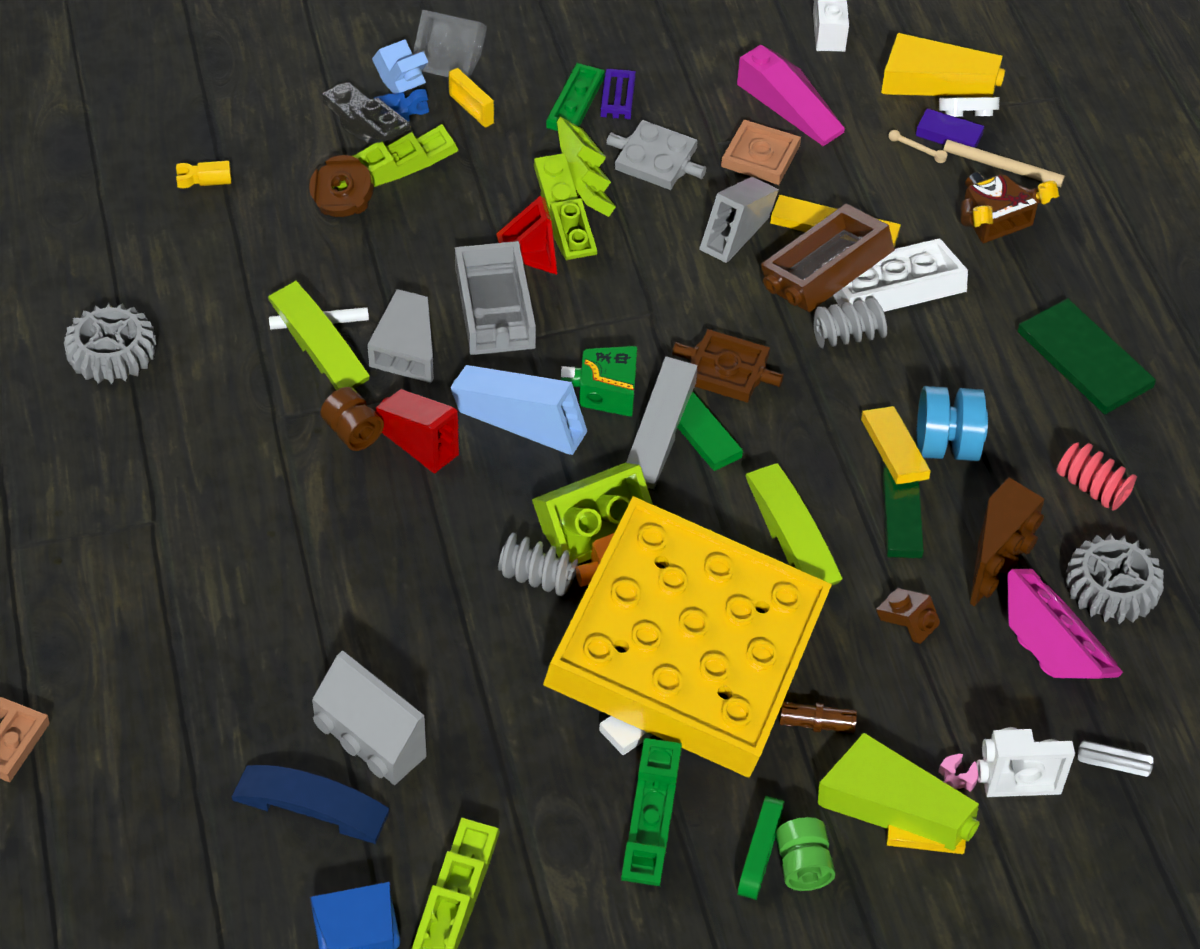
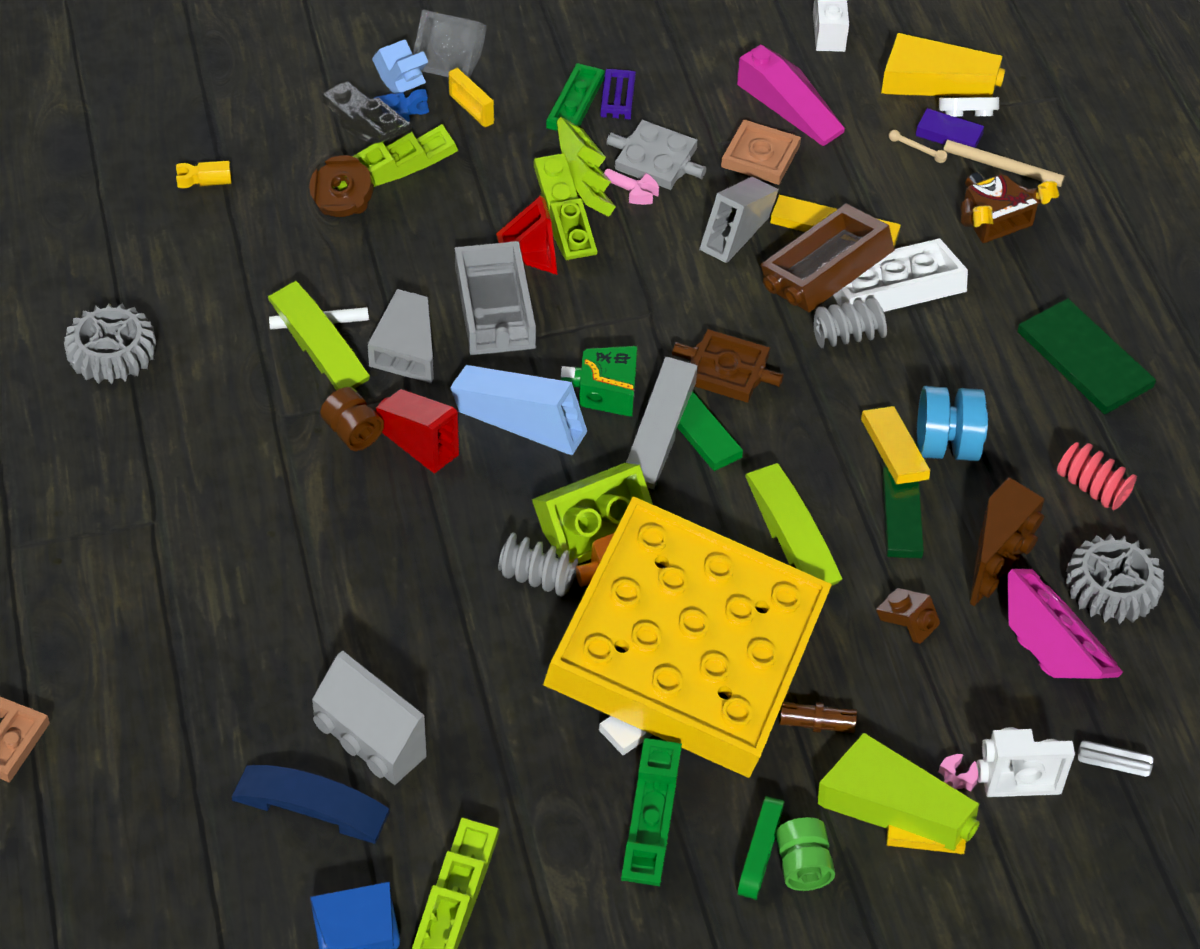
(640, 190): none -> bright pink bar

